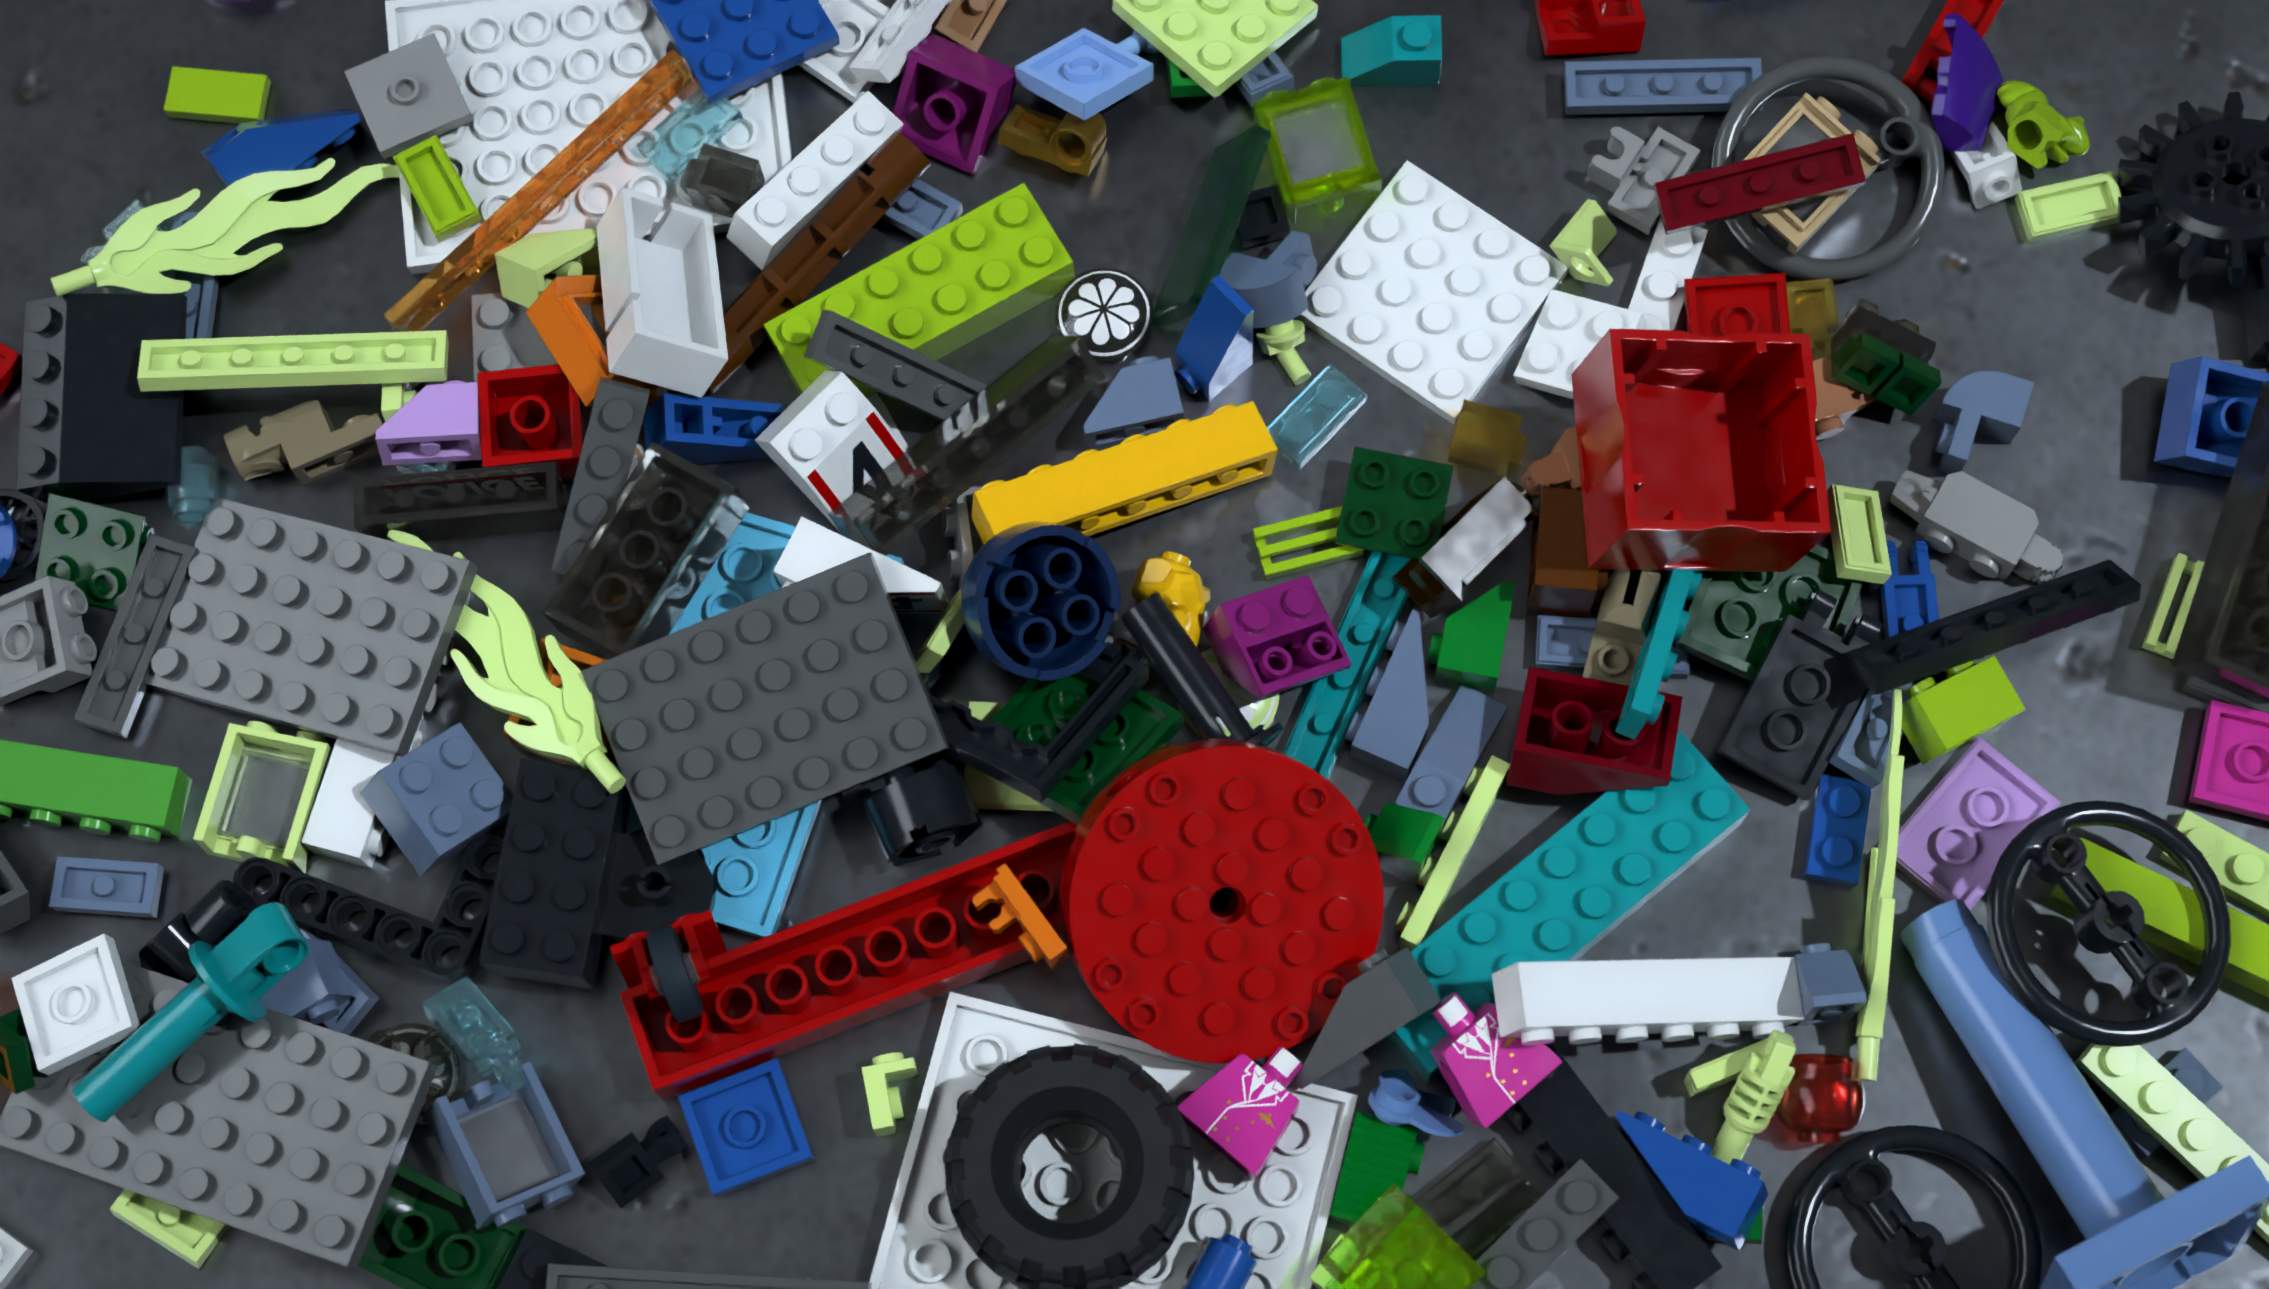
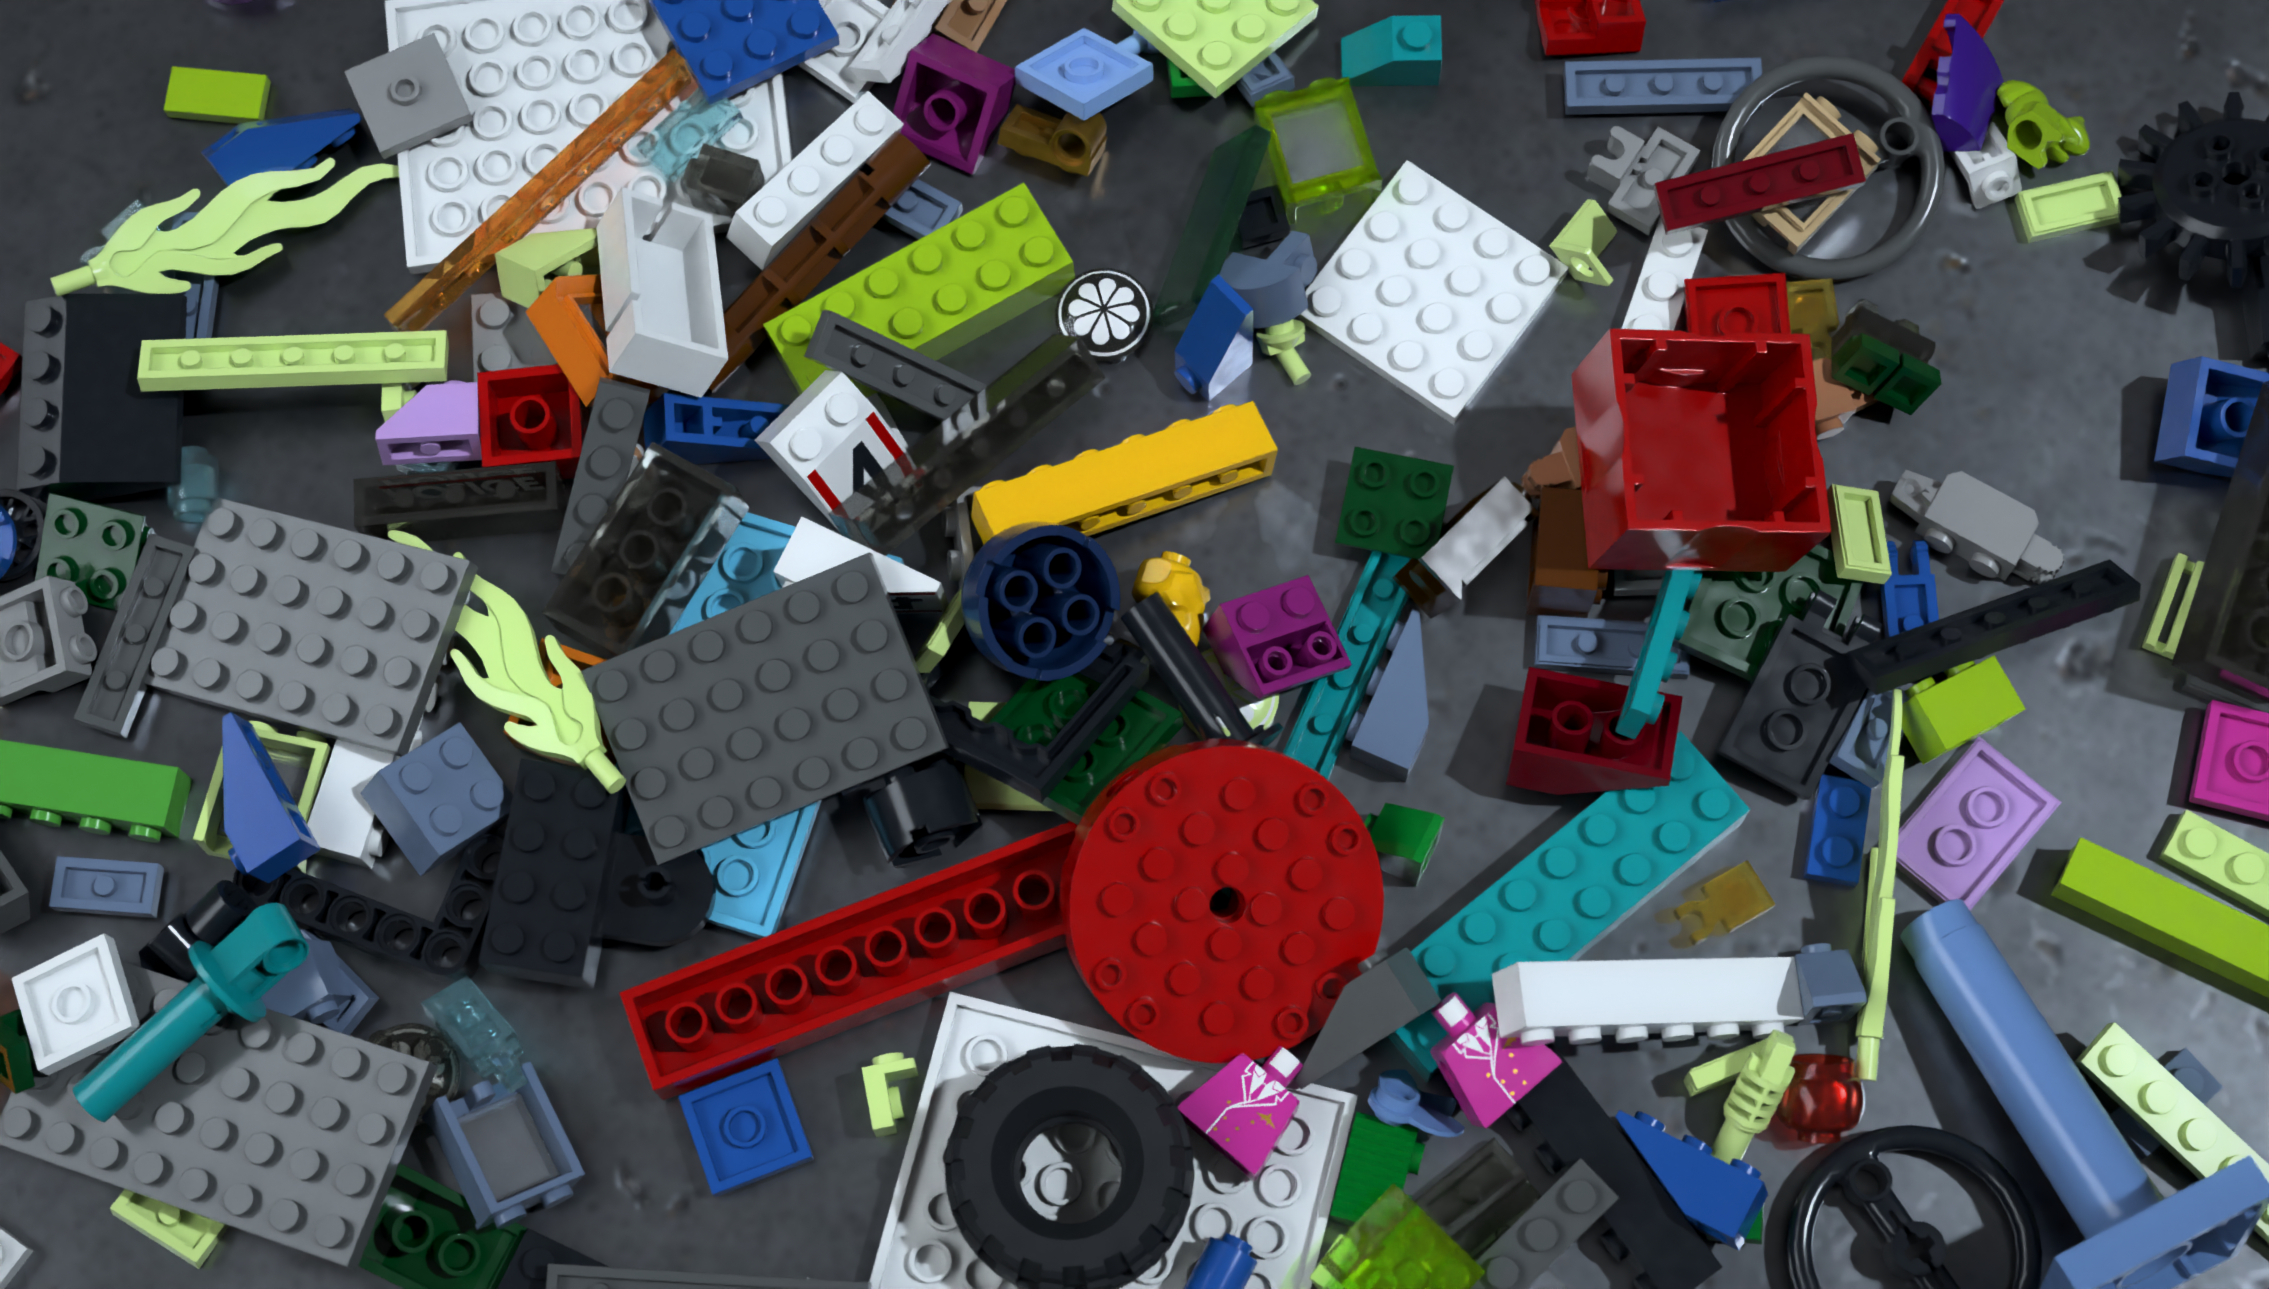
(258, 808): none -> blue slope
(305, 441): dark tan plate -> none
(437, 188): lime tile -> none
(632, 1165): black plate -> none
(672, 961): plate -> none
(1038, 936): orange plate -> none
(1137, 402): sand blue slope -> none
(1295, 526): lime tile -> none
(1315, 416): clear light blue plate -> none
(1452, 753): sand blue slope -> none
(1460, 834): yellowish green plate -> none
(1474, 640): green slope -> none
(1487, 439): clear yellow brick -> none
(1565, 336): white plate -> none
(1622, 625): dark tan plate -> none
(1730, 900): none -> clear yellow plate
(1982, 405): sand blue brick -> none
(2123, 938): black piece -> none

